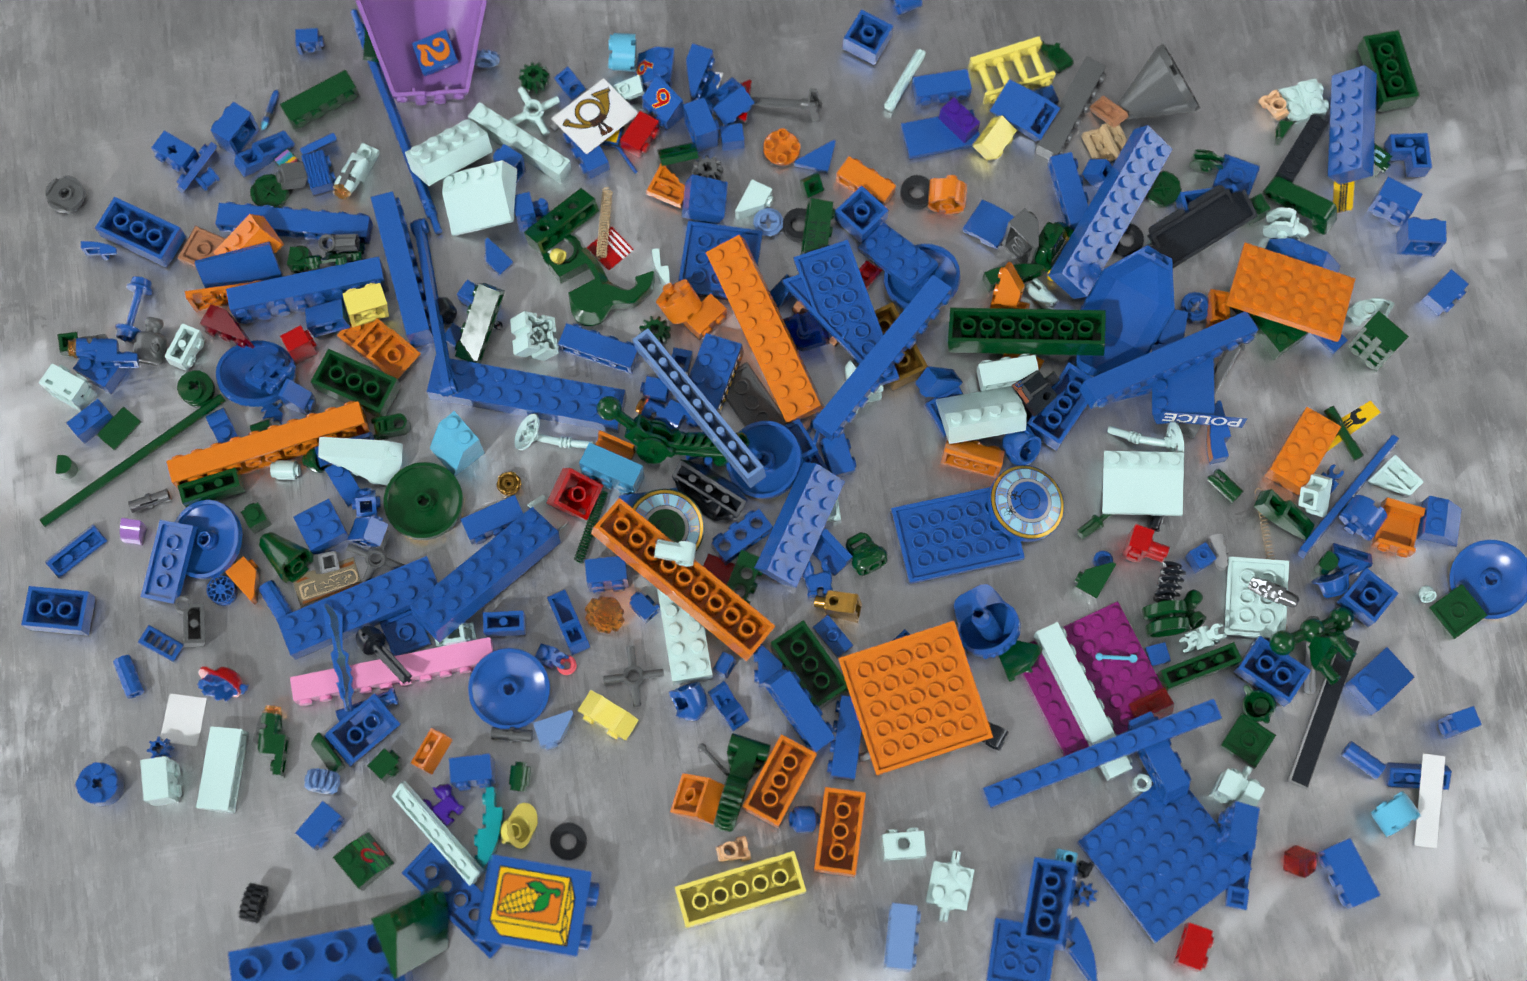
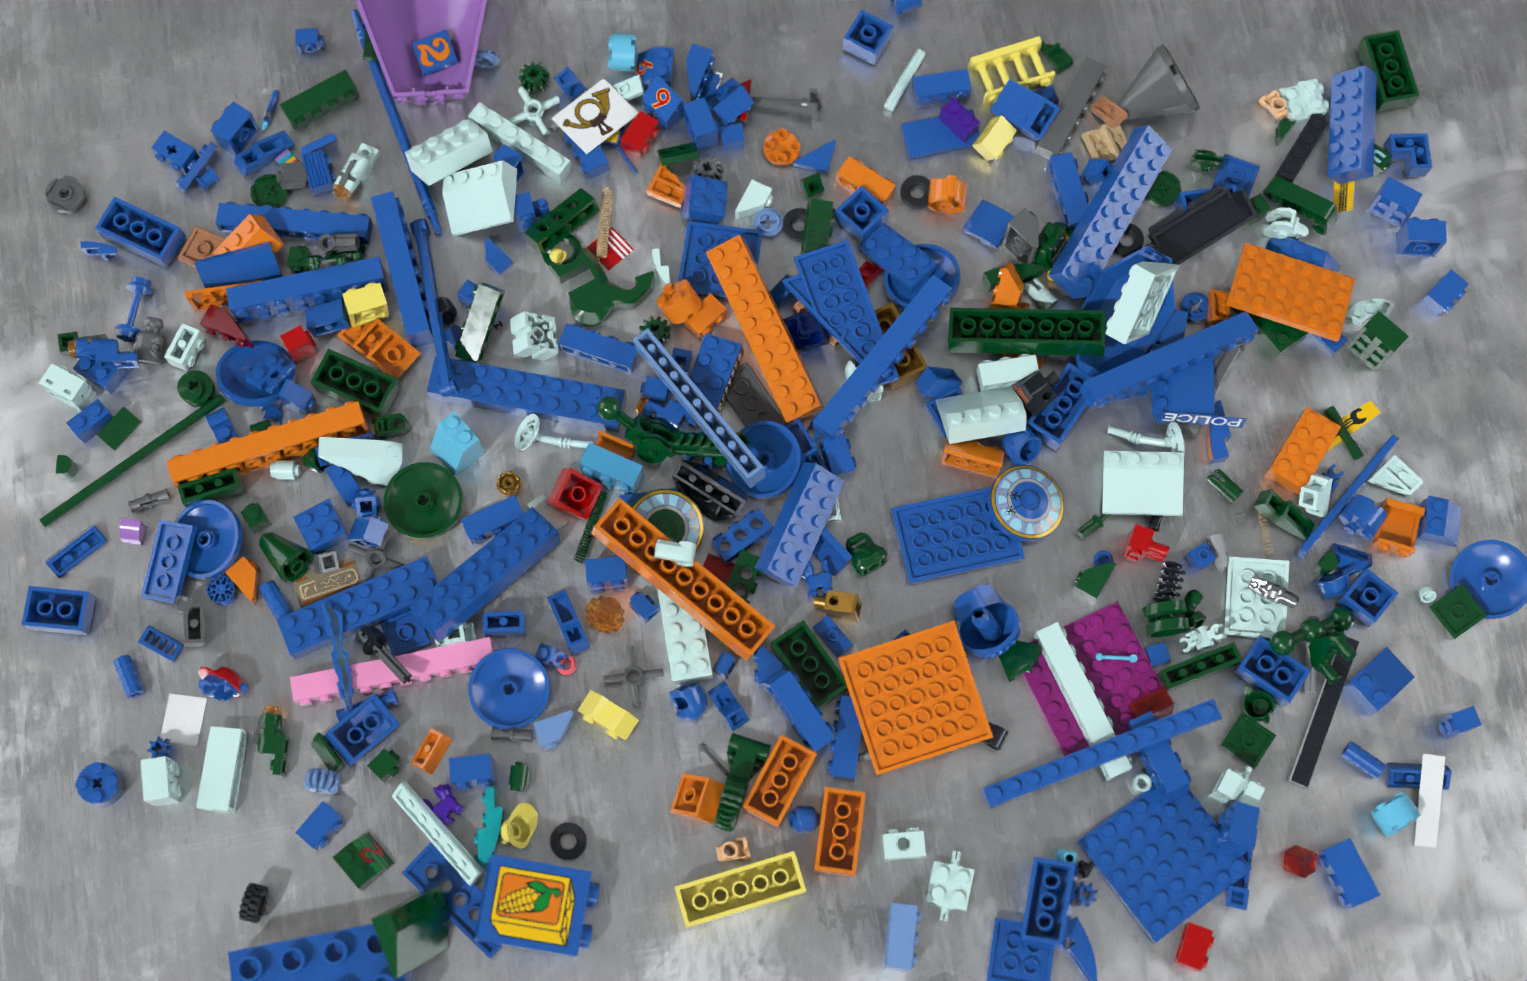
(1140, 300): none -> light aqua slope

